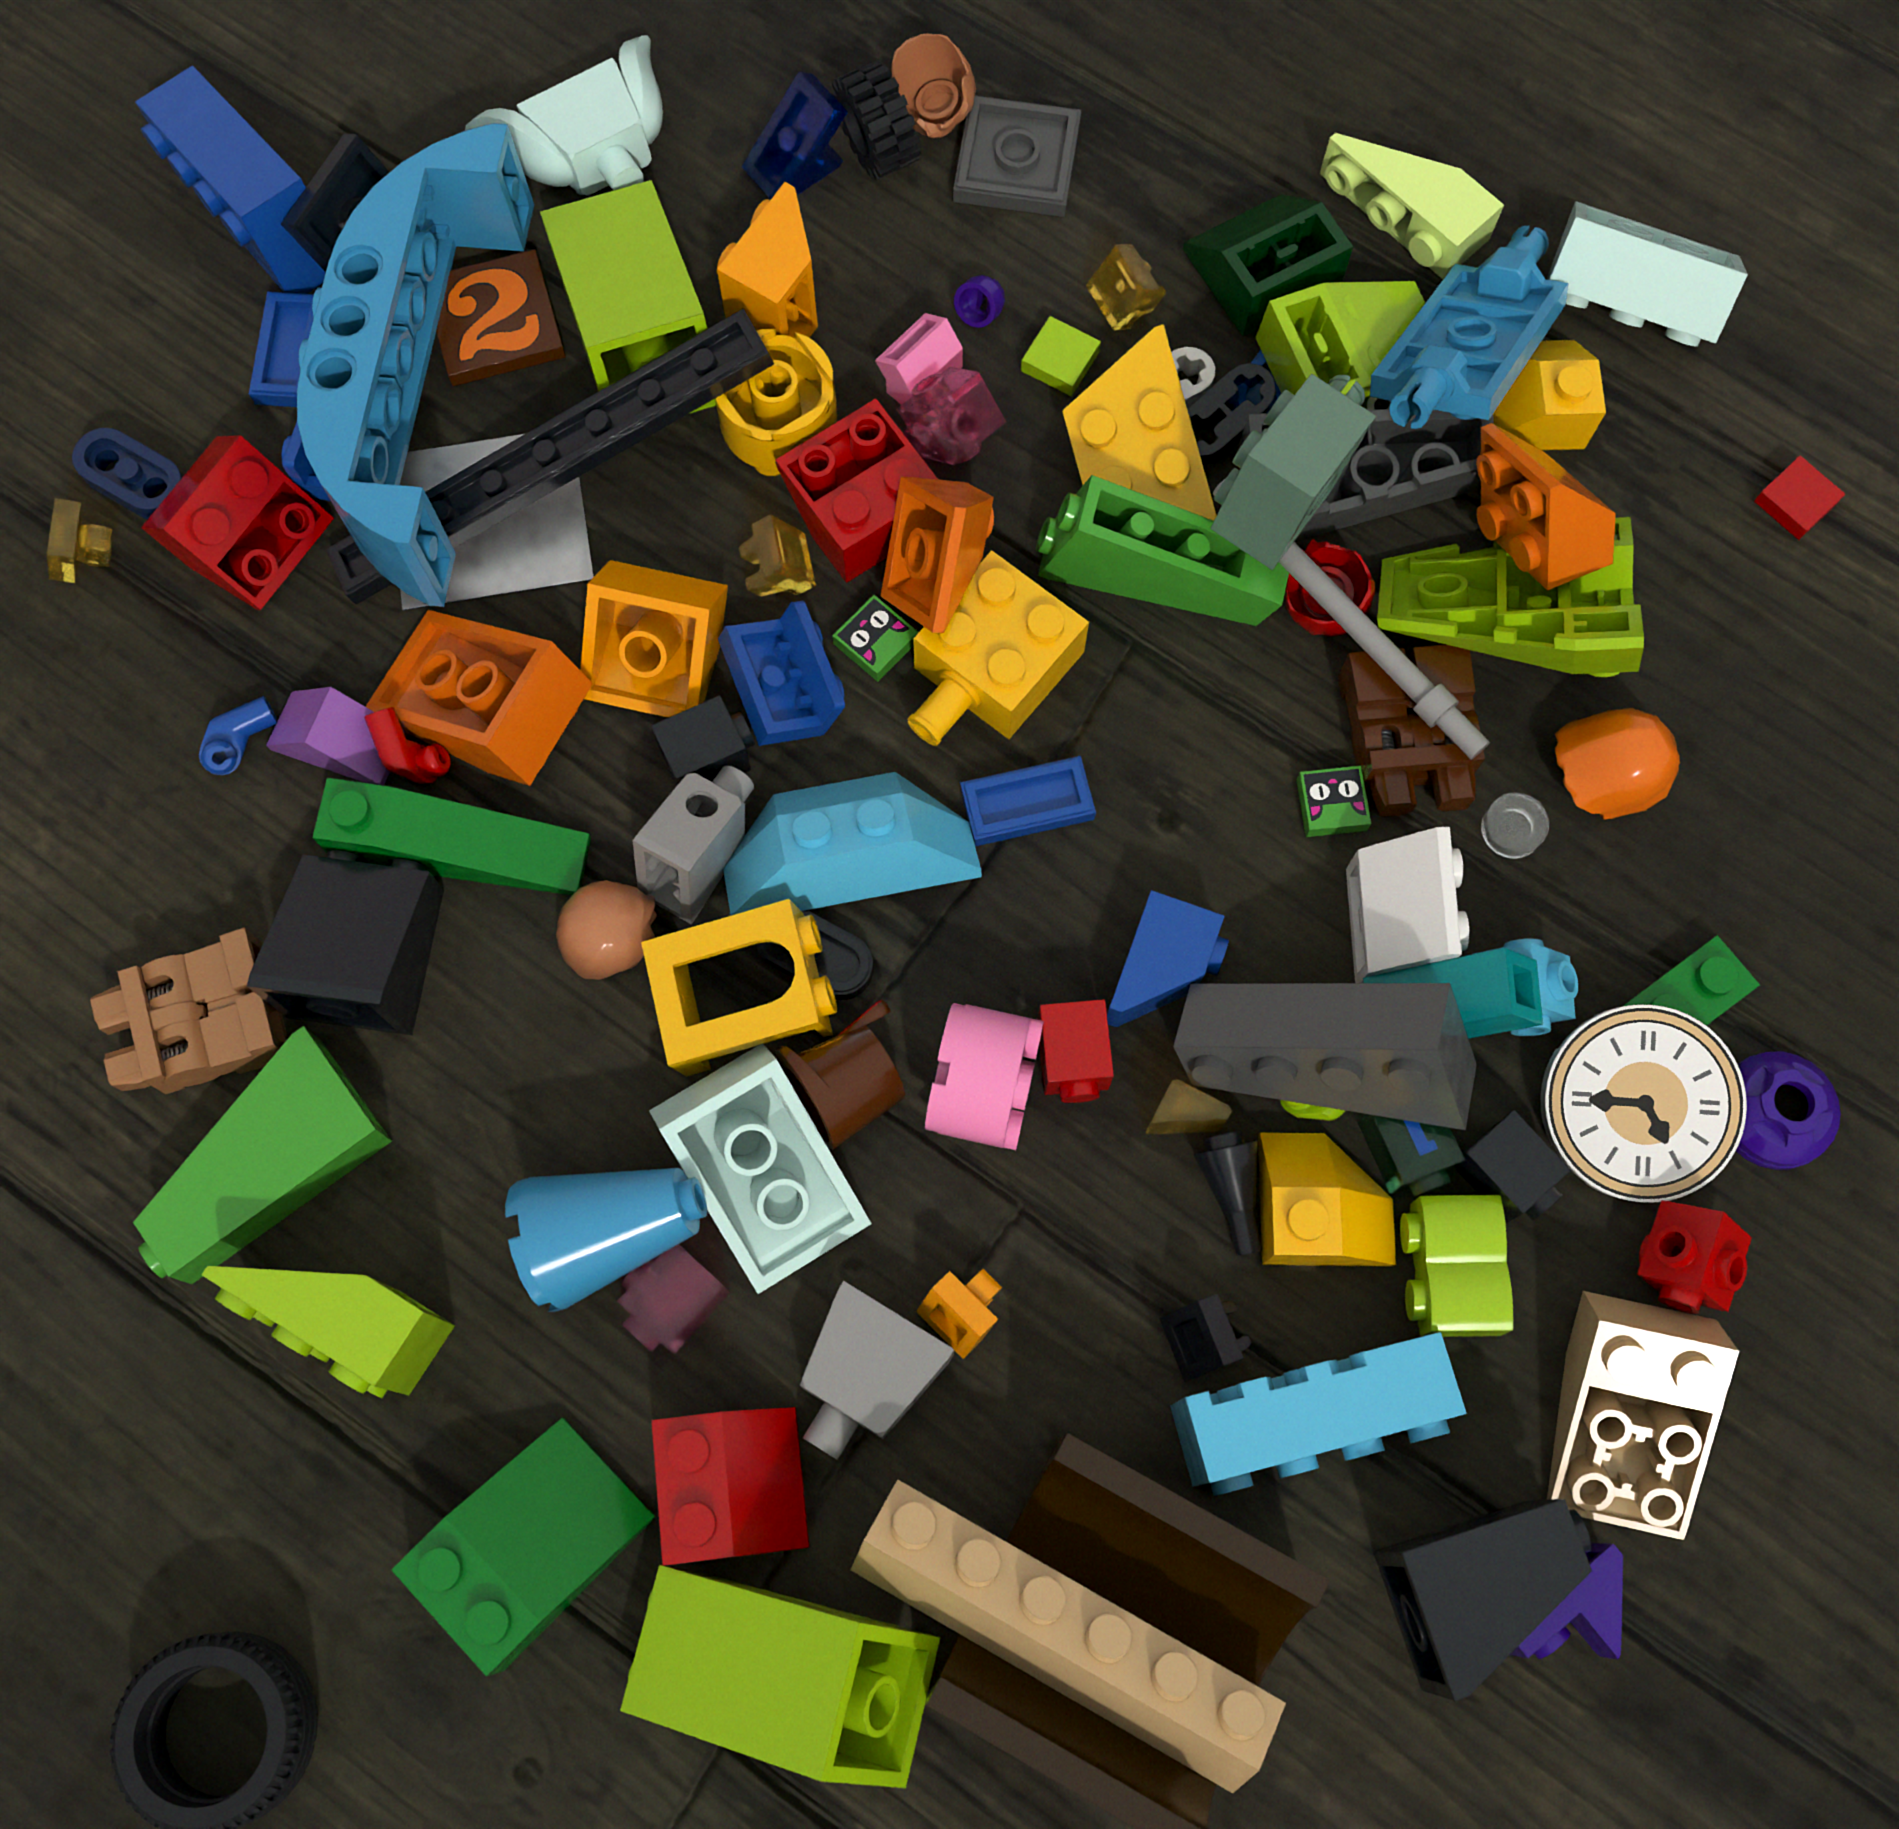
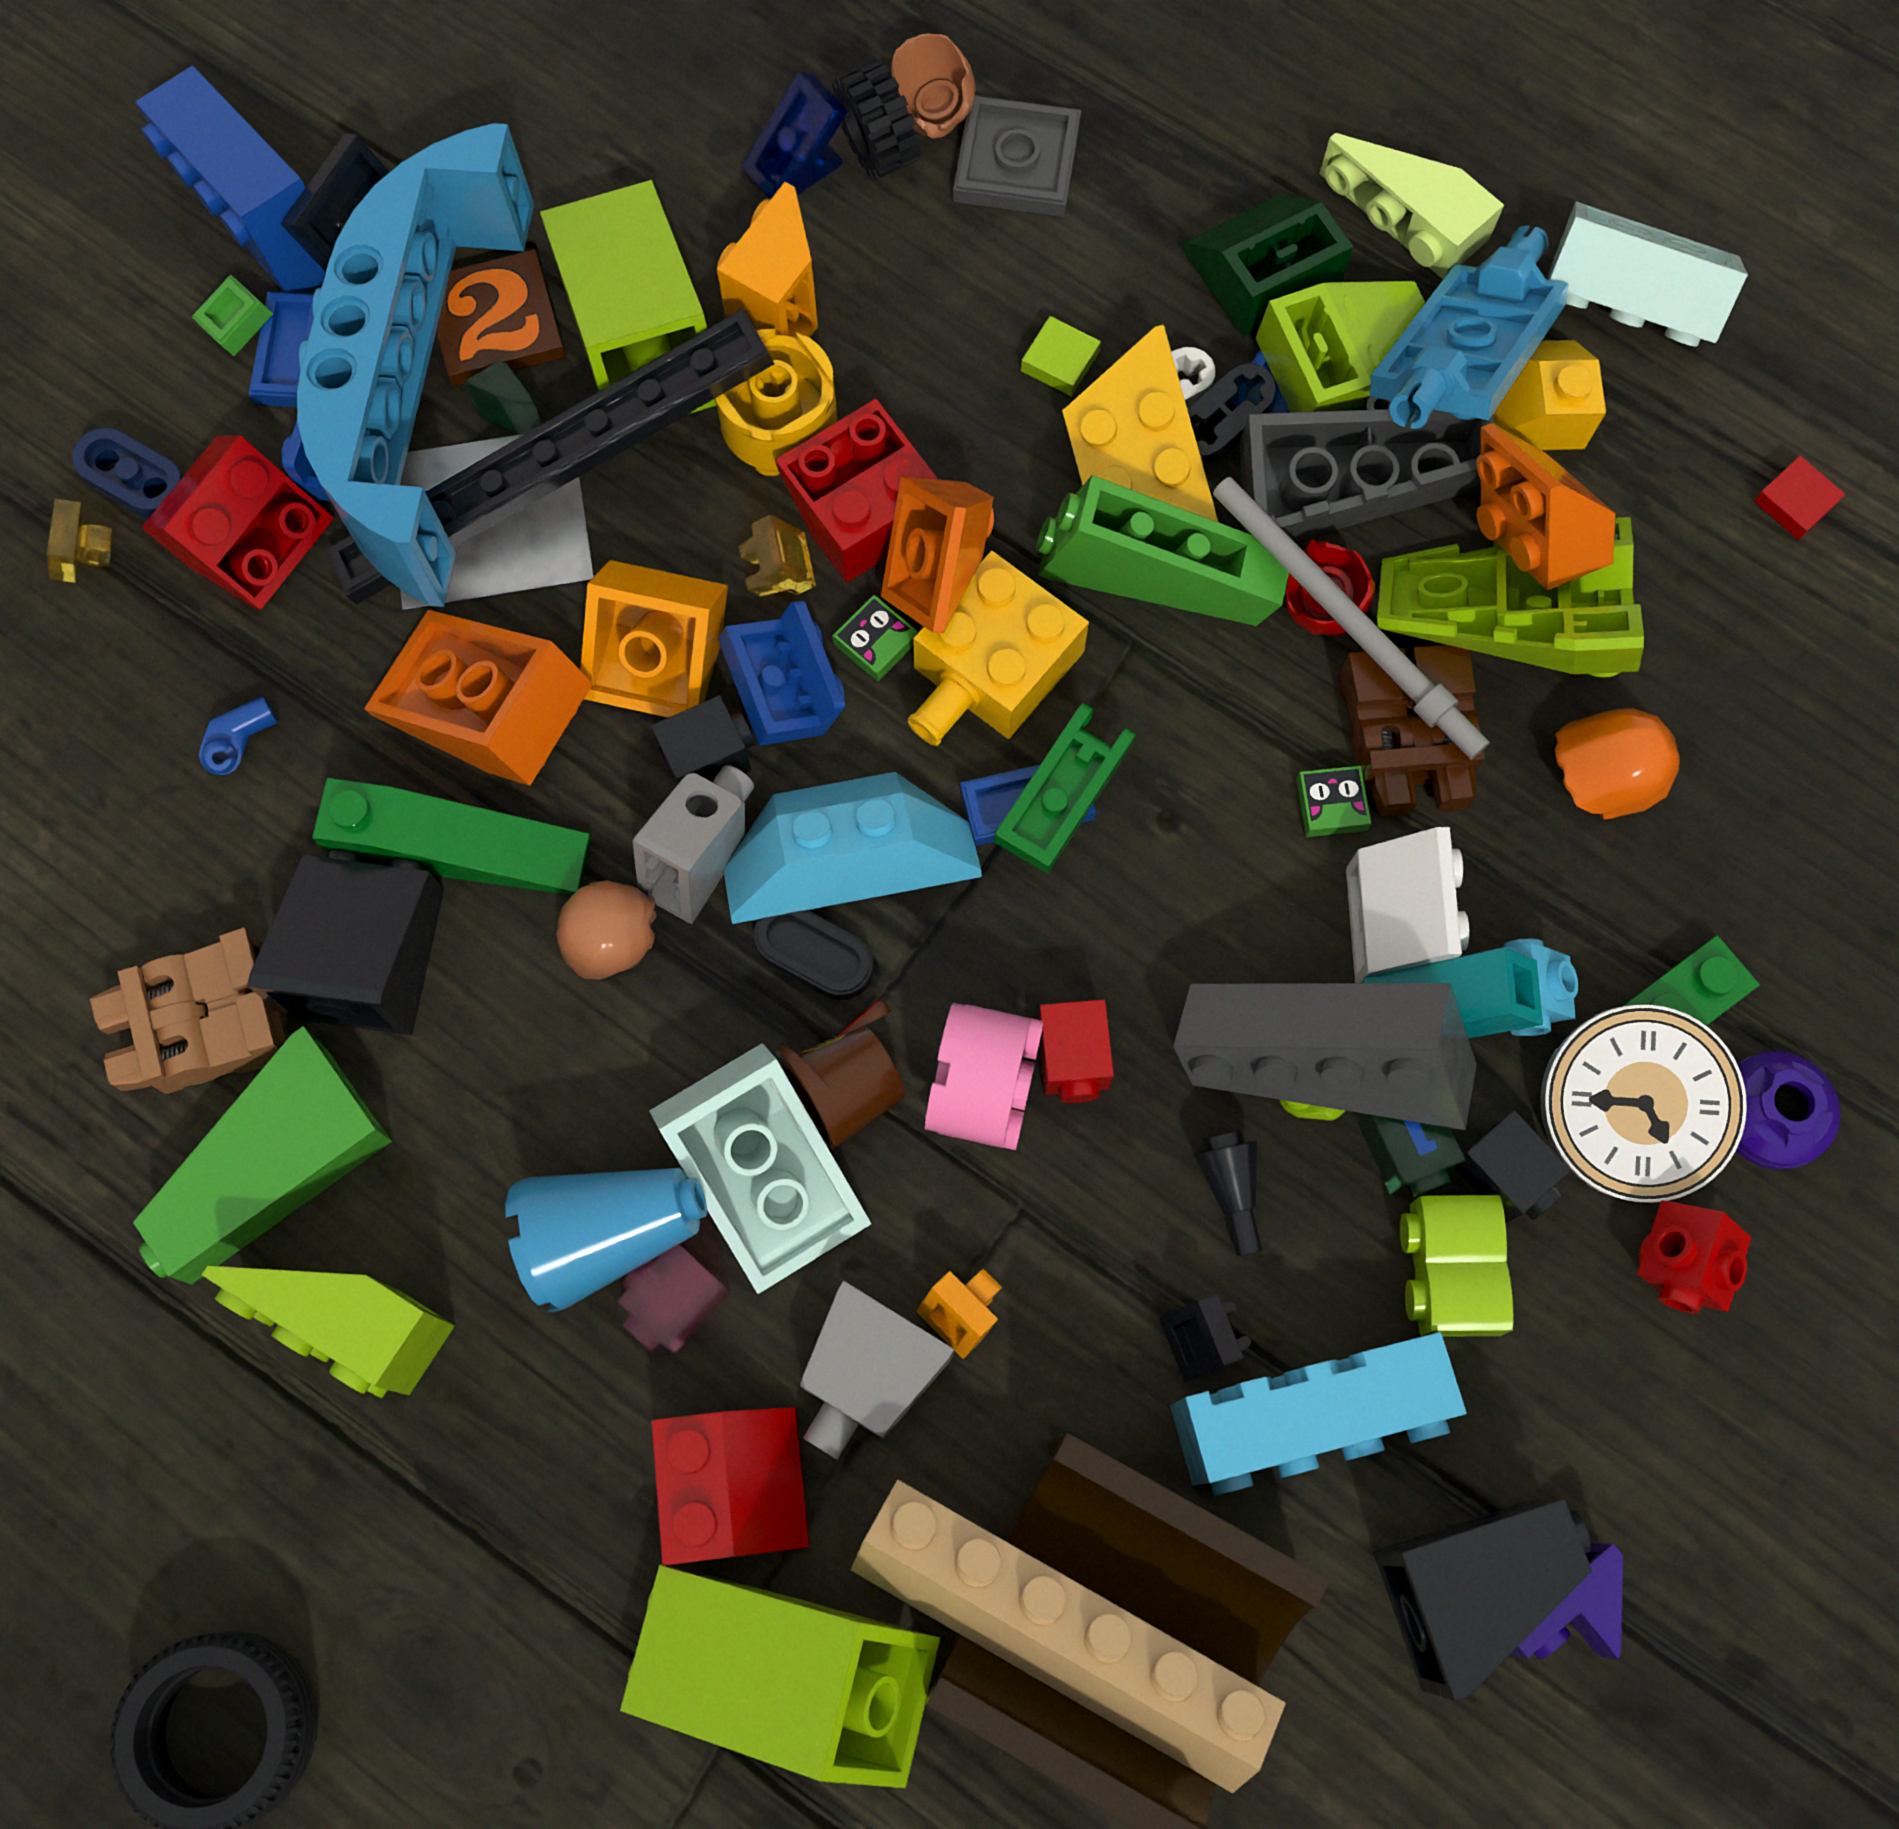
(232, 315): none -> bright green tile
(329, 733): medium lavender slope -> none
(402, 755): red arm -> none
(503, 399): none -> clear green slope
(523, 1547): green slope -> none
(589, 126): light aqua torso -> none
(801, 1009): yellow panel -> none
(919, 352): bright pink piece -> none
(950, 415): clear pink brick -> none
(971, 296): dark purple hinge -> none
(1061, 792): none -> green hinge
(1124, 287): clear yellow tile -> none
(1167, 955): blue slope -> none
(1188, 1111): clear yellow slope -> none
(1290, 467): sand green brick -> none
(1320, 1205): yellow slope -> none
(1515, 825): clear tile -> none
(1638, 1413): tan slope -> none

